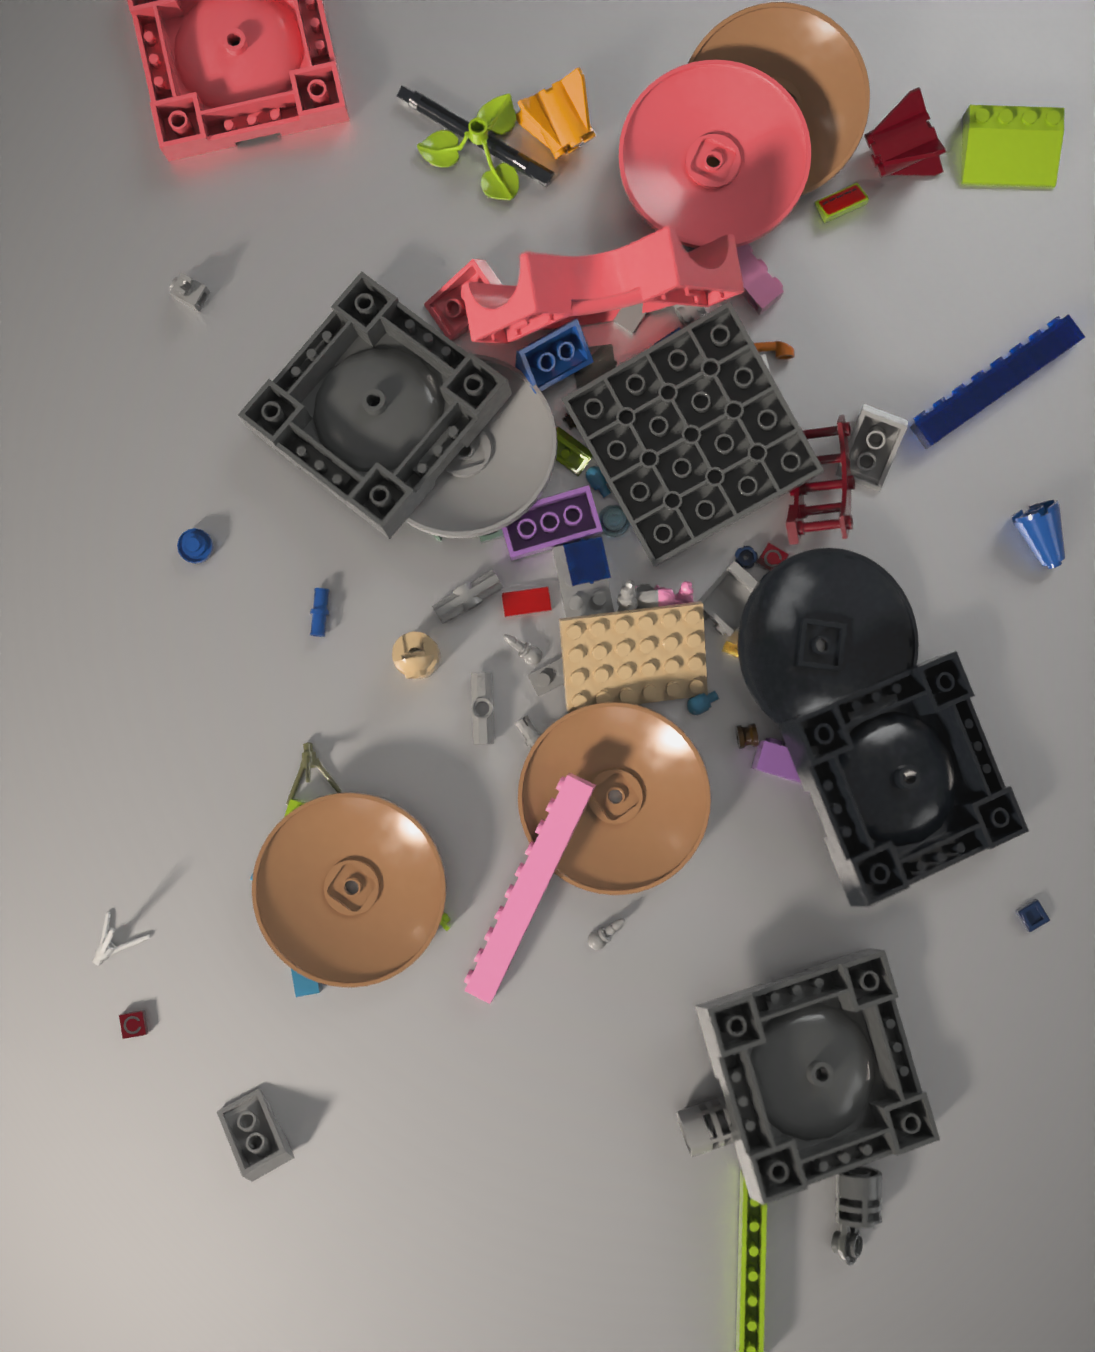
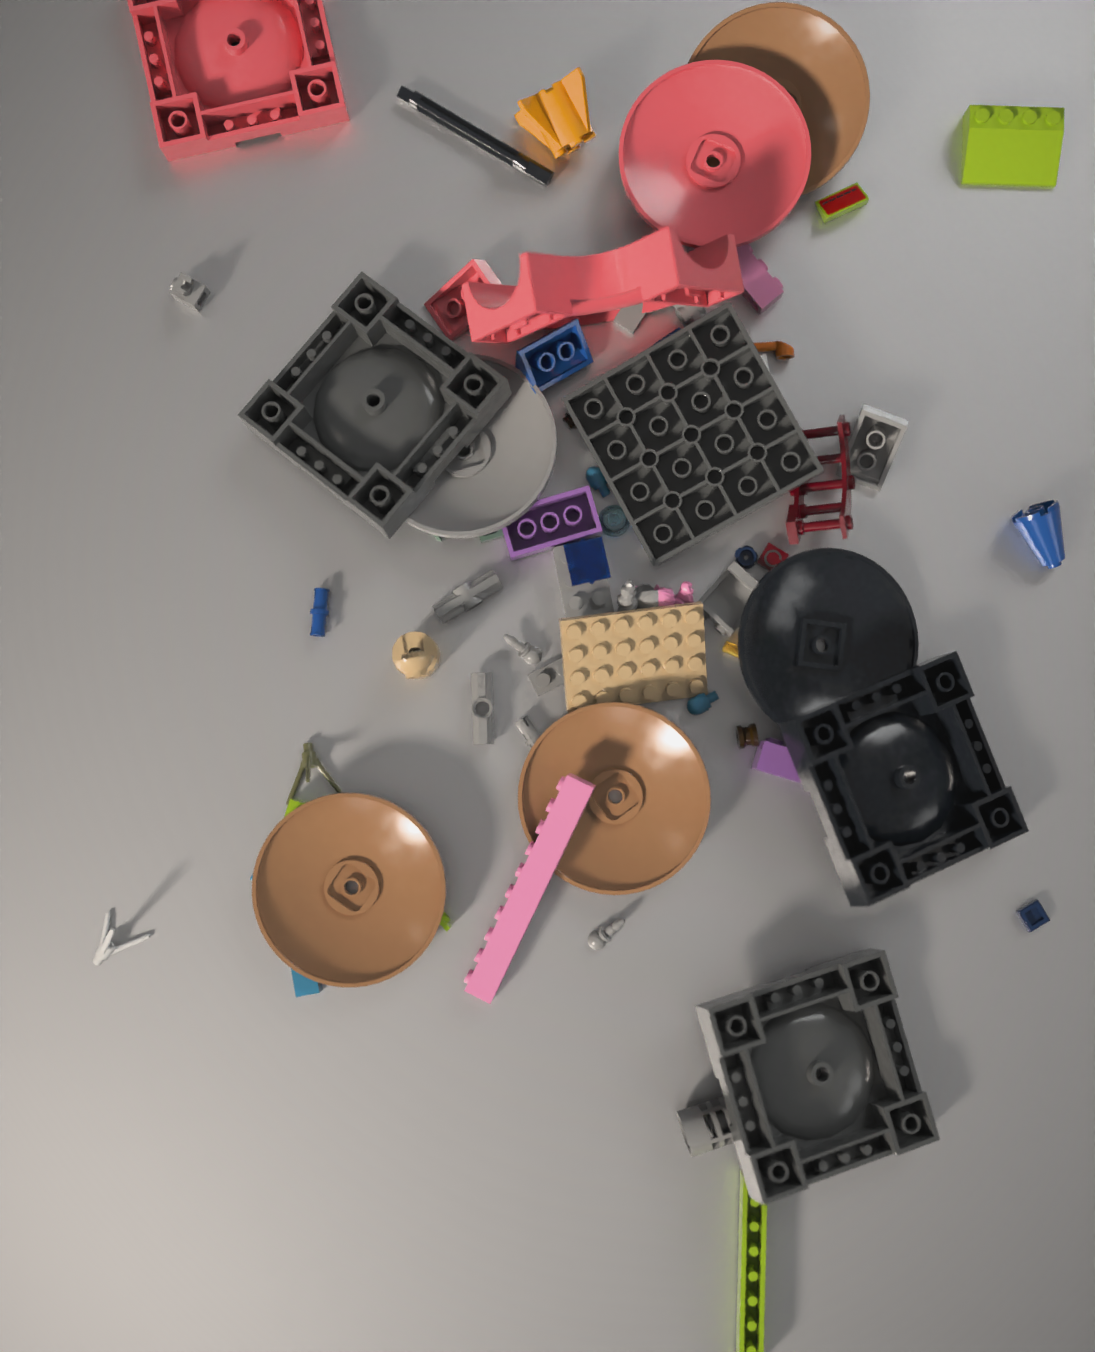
(133, 1024): dark red tile -> none
(195, 546): blue plate -> none
(254, 1135): light grey slope -> none
(496, 115): lime plant -> none
(526, 601): red tile -> none
(572, 452): lime slope -> none
(603, 363): clear smoke piece -> none
(856, 1207): dark grey cylinder -> none
(905, 140): dark red brick -> none
(997, 381): clear blue brick -> none

